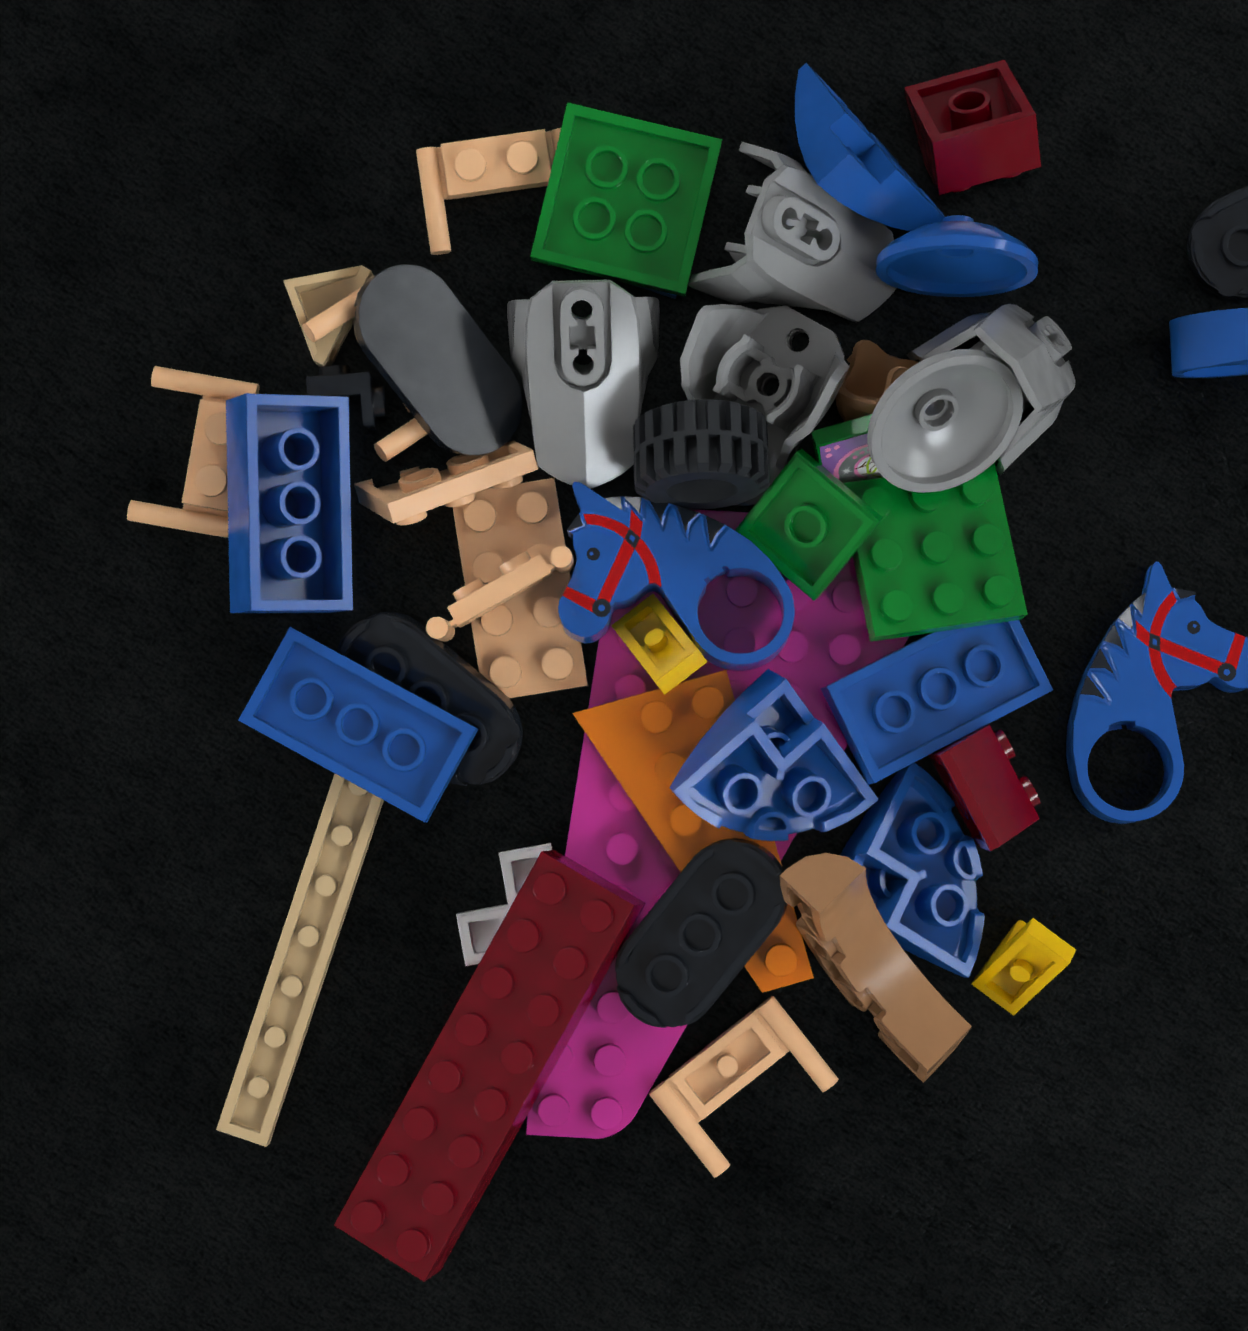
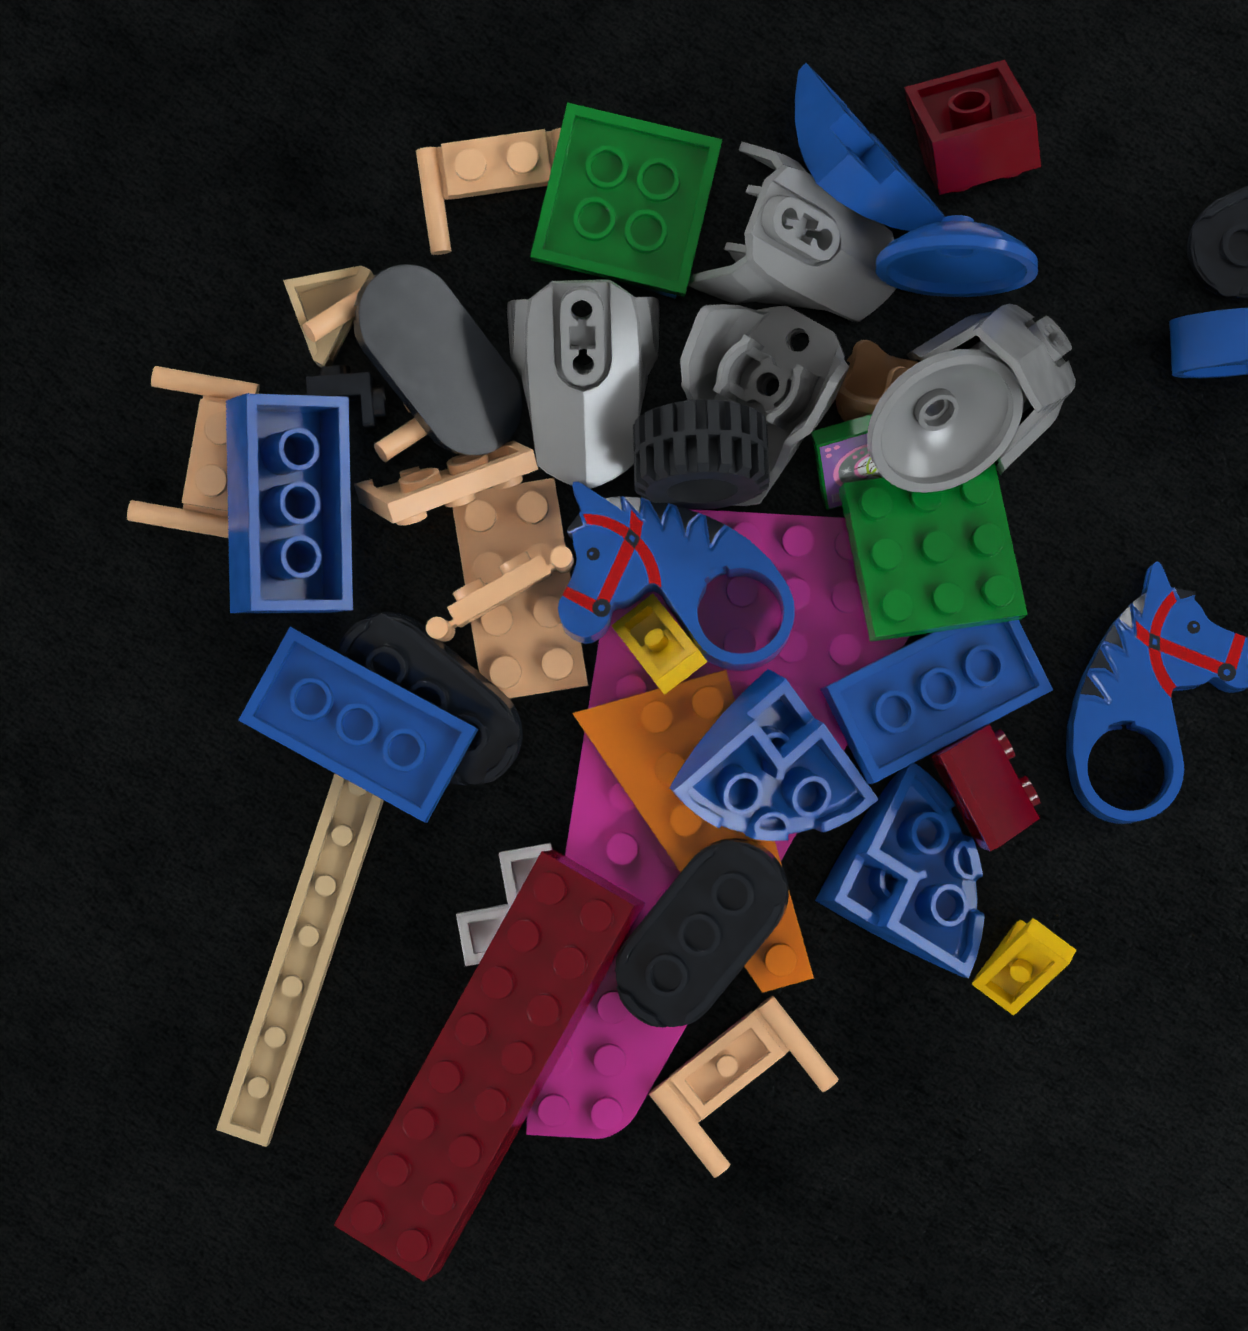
(809, 524): green tile -> none
(869, 963): medium nougat brick -> none

